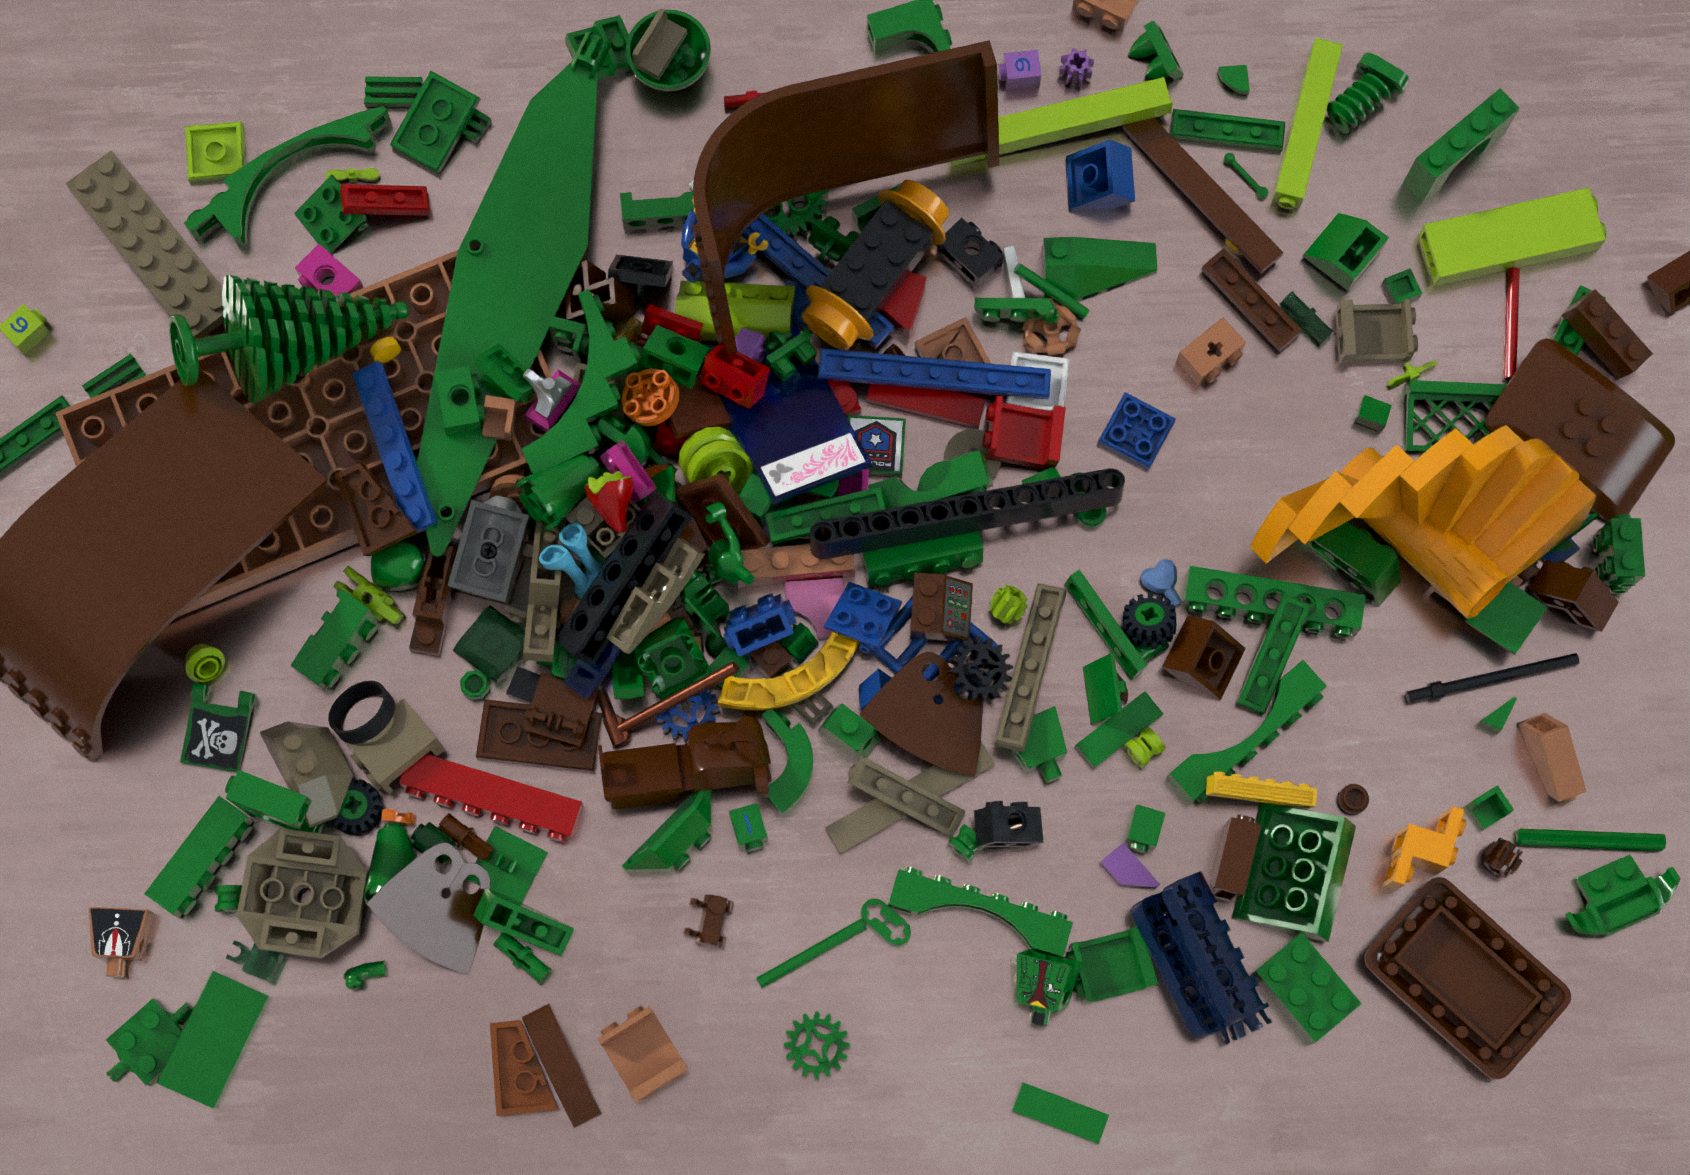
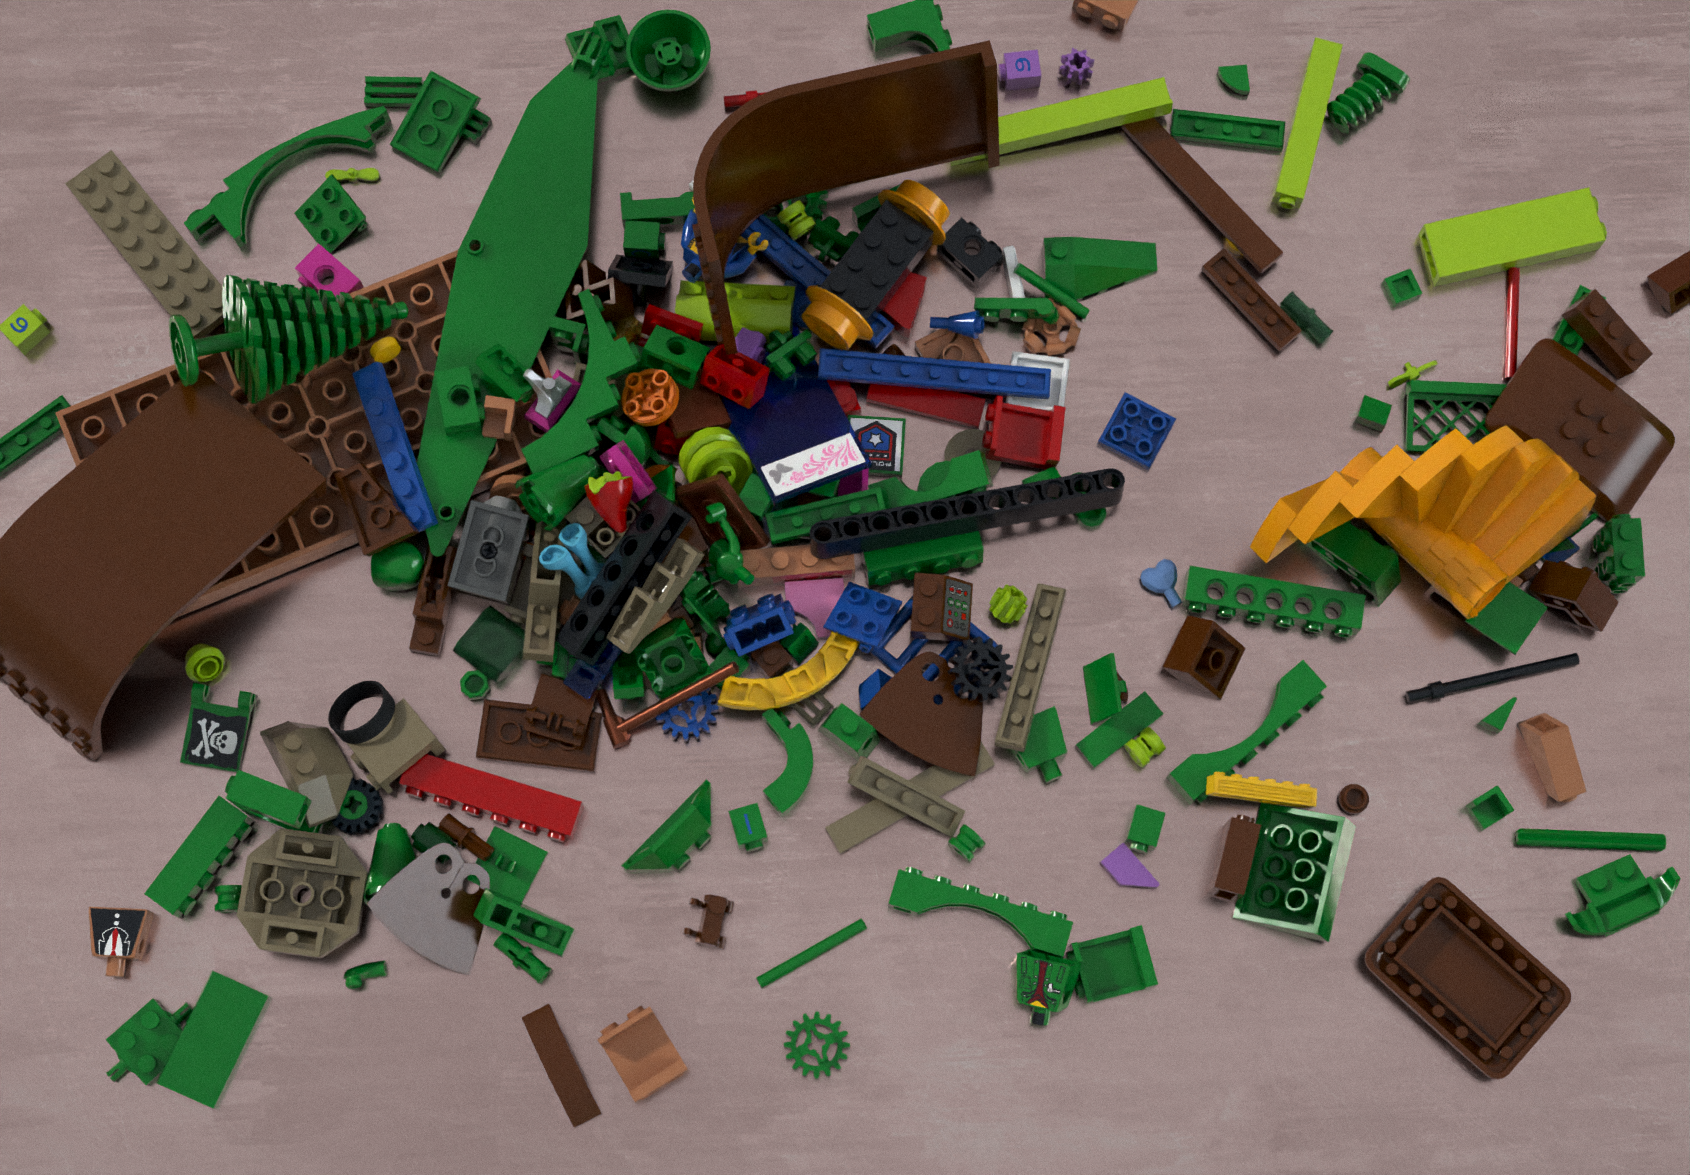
(112, 371): green tile -> none
(214, 150): lime tile -> none
(258, 962): clear green plate -> none
(335, 641): green wedge -> none
(381, 602): lime hinge -> none
(384, 199): red tile -> none
(393, 816): orange tile -> none
(517, 1073): dark orange wing -> none
(523, 685): black tile -> none
(643, 239): none -> green brick
(658, 45): dark tan panel -> none
(712, 759): reddish brown piece -> none
(801, 224): none -> lime wheel
(881, 928): green beam -> none
(966, 324): none -> blue cone
(993, 826): black brick -> none
(1060, 1113): green tile -> none
(1100, 177): blue slope -> none
(1129, 657): green piece -> none
(1154, 42): green tile -> none
(1156, 630): black wheel -> none
(1200, 958): dark blue piece -> none
(1219, 338): nougat brick -> none
(1262, 192): green hinge -> none
(1273, 653): green tile -> none
(1306, 988): green brick -> none
(1346, 248): green slope -> none
(1376, 332): dark tan panel -> none
(1424, 849): light orange bracket -> none
(1478, 128): green arch -> none
(1502, 857): reddish brown gear -> none

